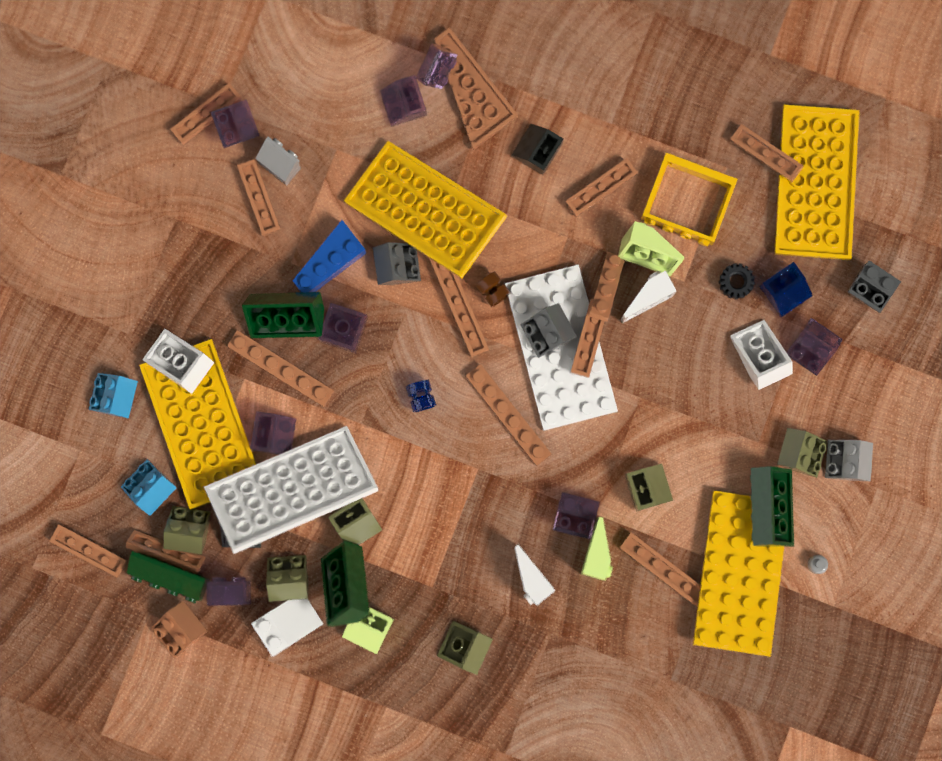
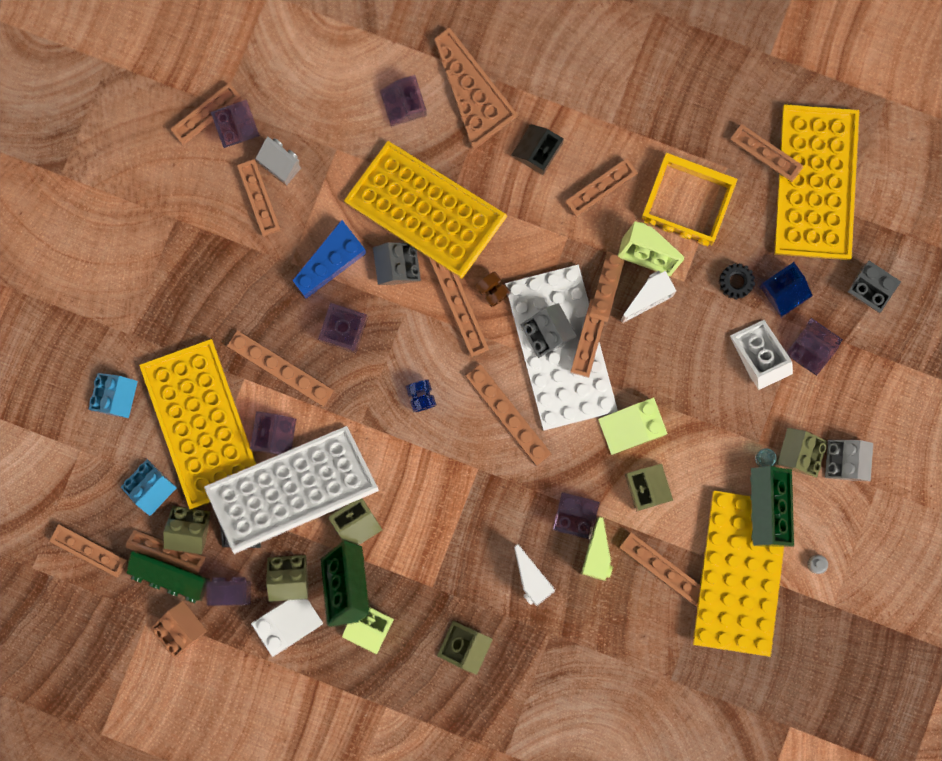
(178, 361): white slope -> none
(284, 315): dark green slope -> none
(436, 66): slope -> none
(632, 426): none -> yellowish green slope
(768, 456): none -> clear light blue wheel

